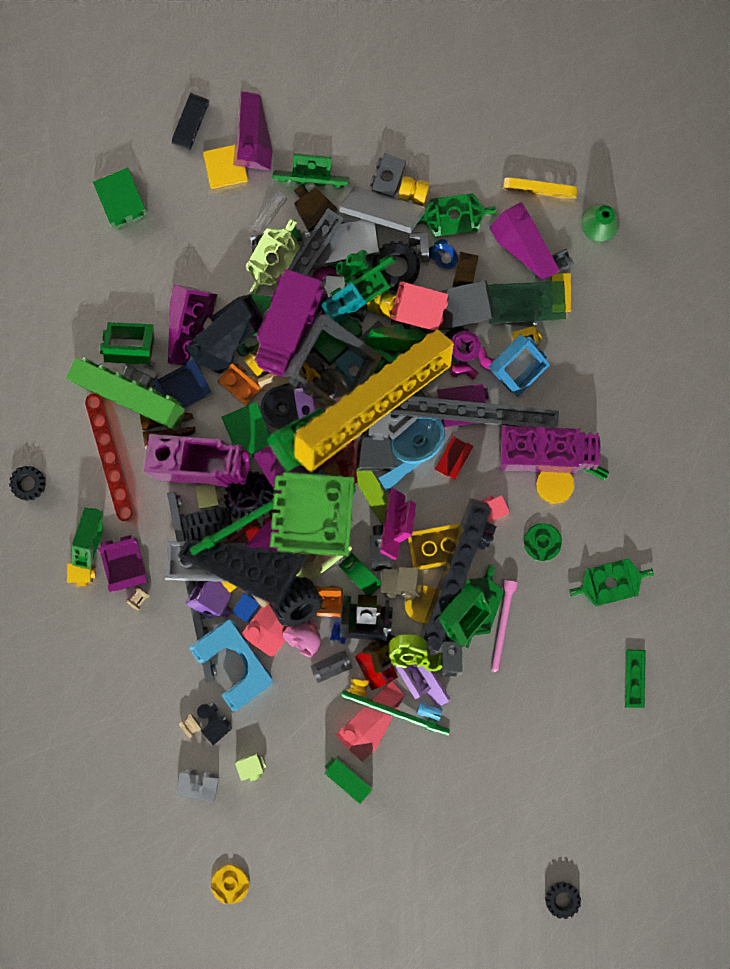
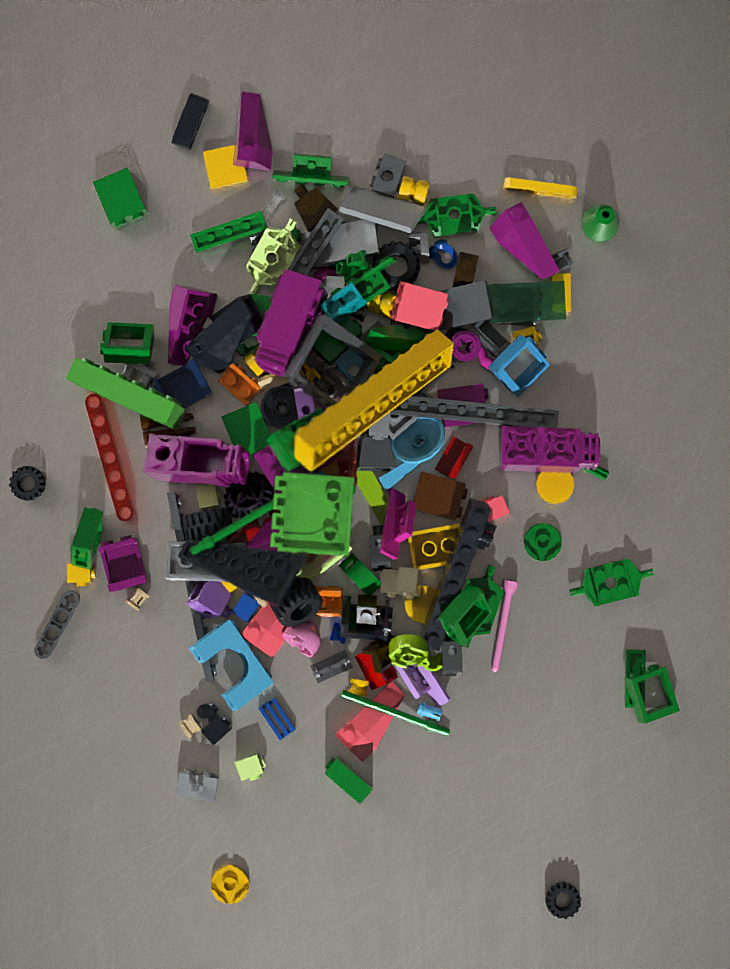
(55, 623): none -> dark grey beam
(229, 232): none -> green plate
(268, 705): none -> blue tile
(439, 496): none -> reddish brown brick
(463, 368): dark pink arm -> none
(490, 338): none -> dark grey hinge
(648, 716): none -> green window

